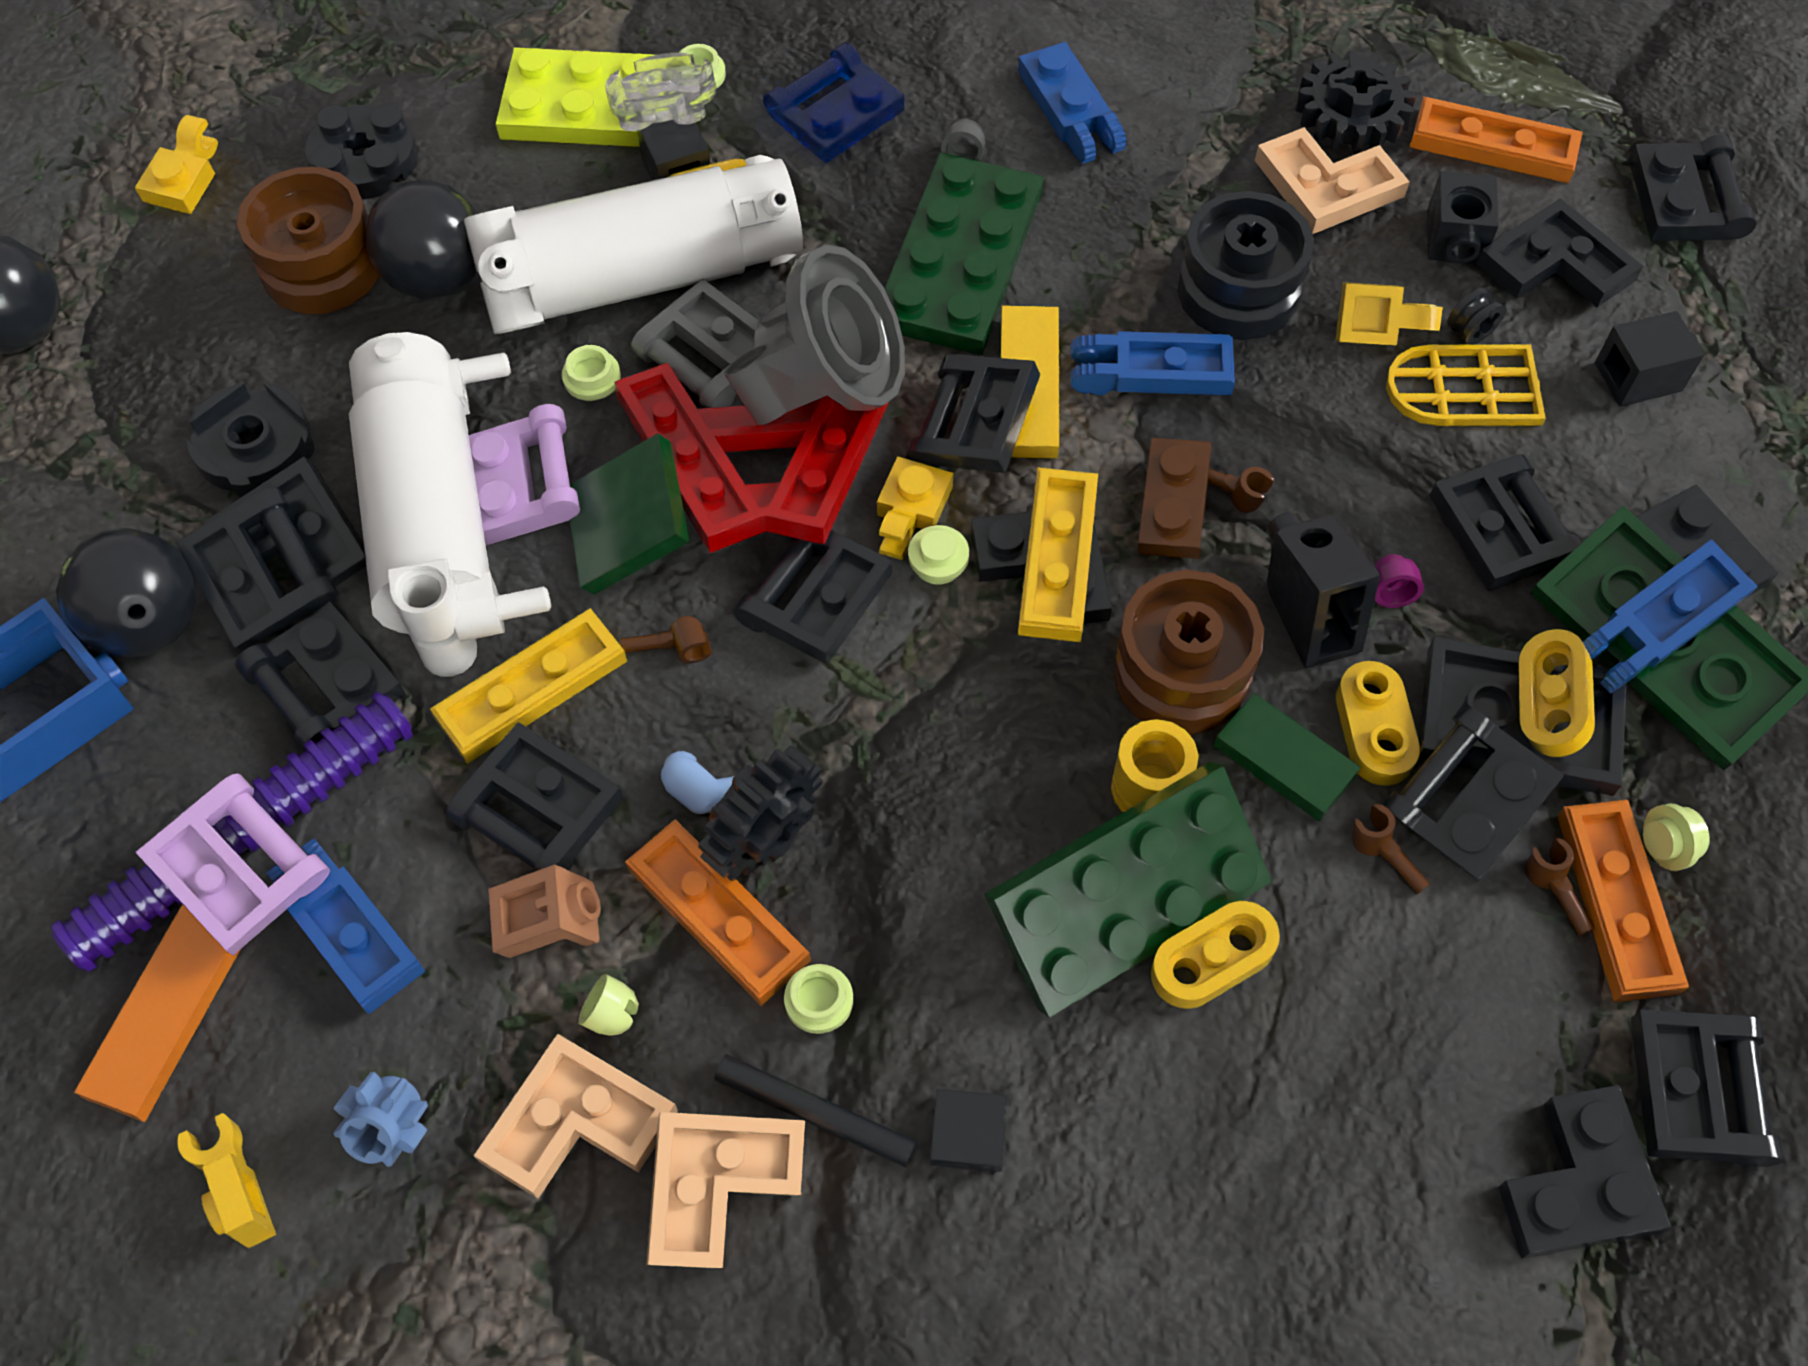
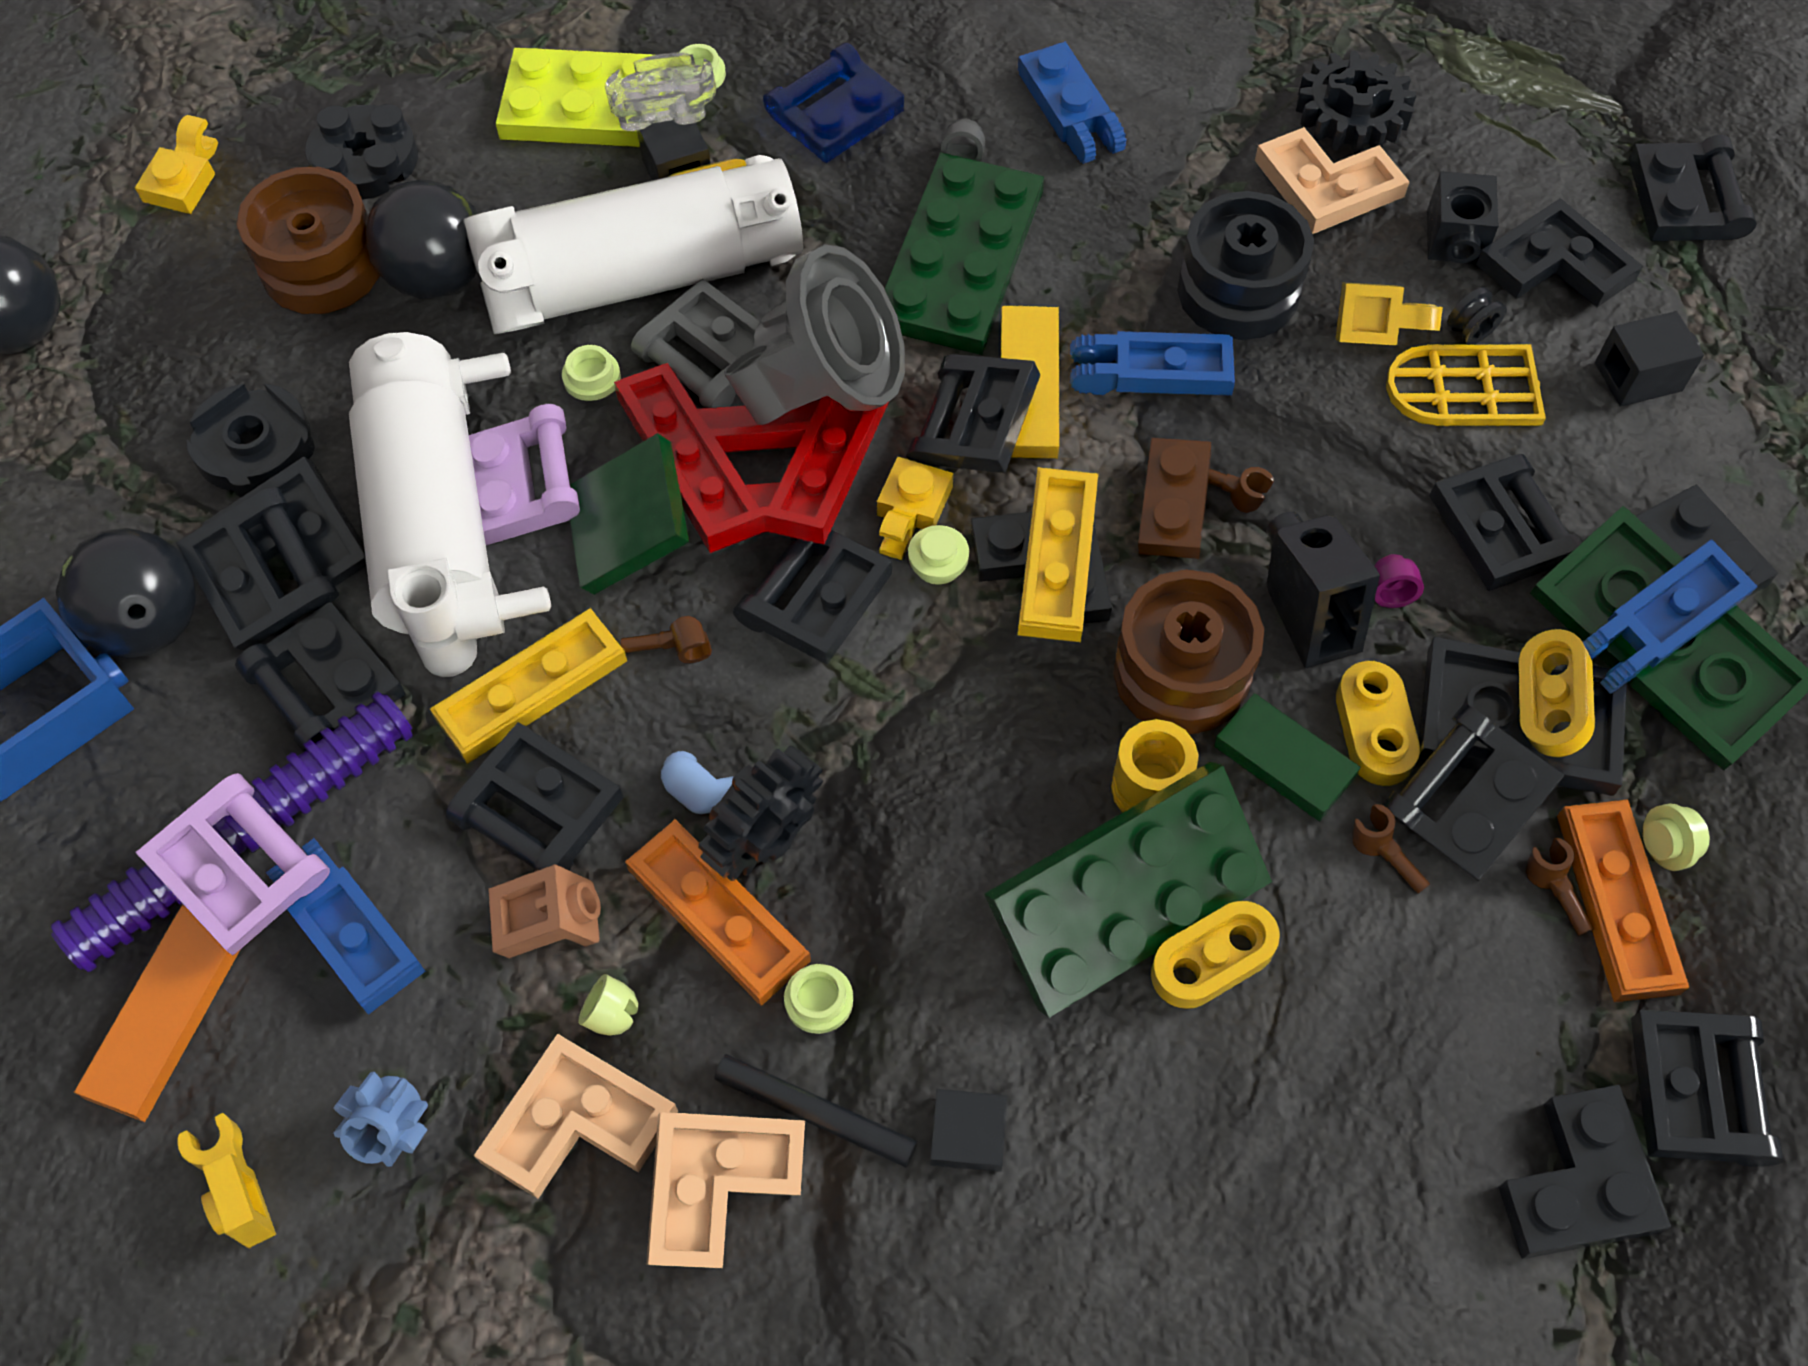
(1496, 139): orange tile -> none

